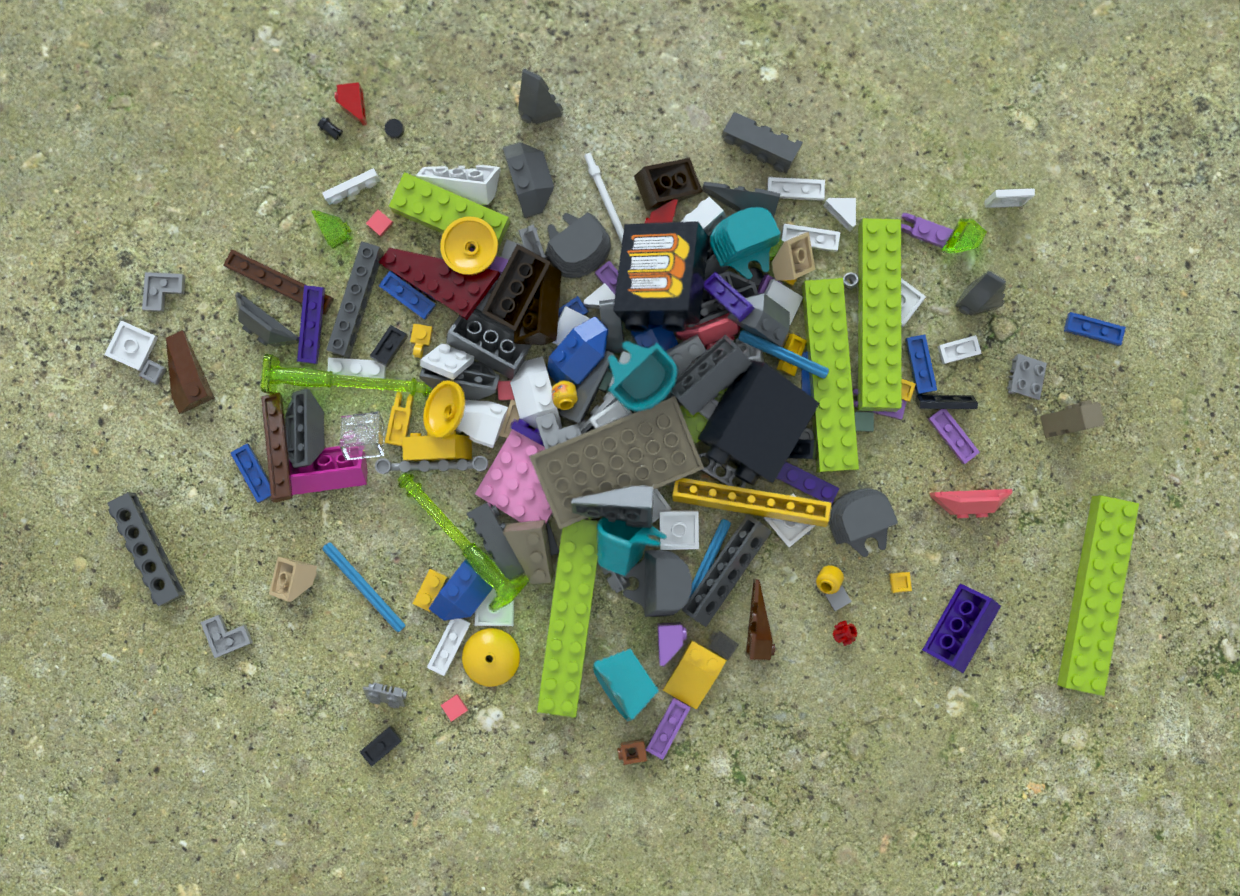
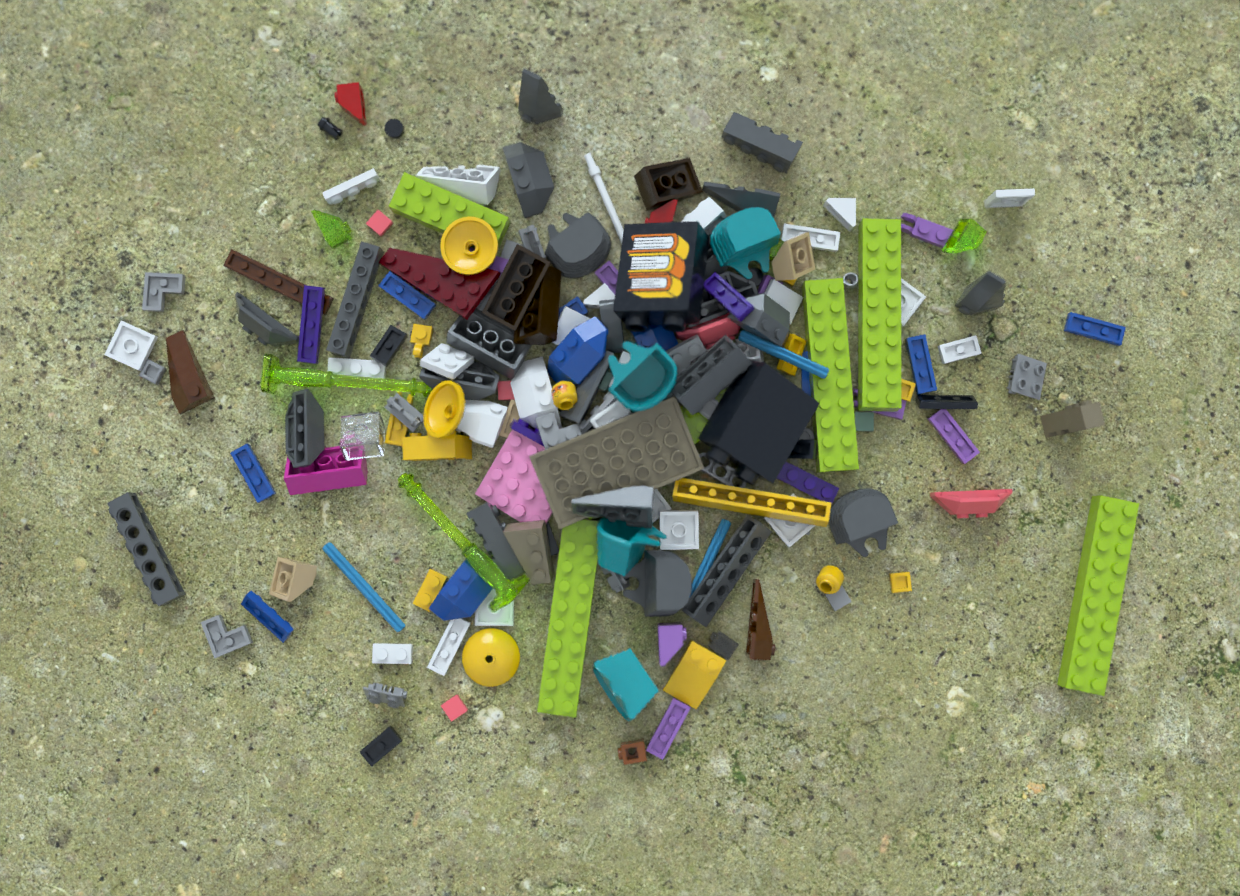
(267, 616): none -> blue plate
(276, 448): reddish brown tile -> none
(384, 466): light grey bar -> none
(392, 653): none -> white plate
(404, 412): none -> light grey hinge
(797, 188): white plate -> none
(845, 633): red gear -> none
(961, 627): dark purple slope -> none

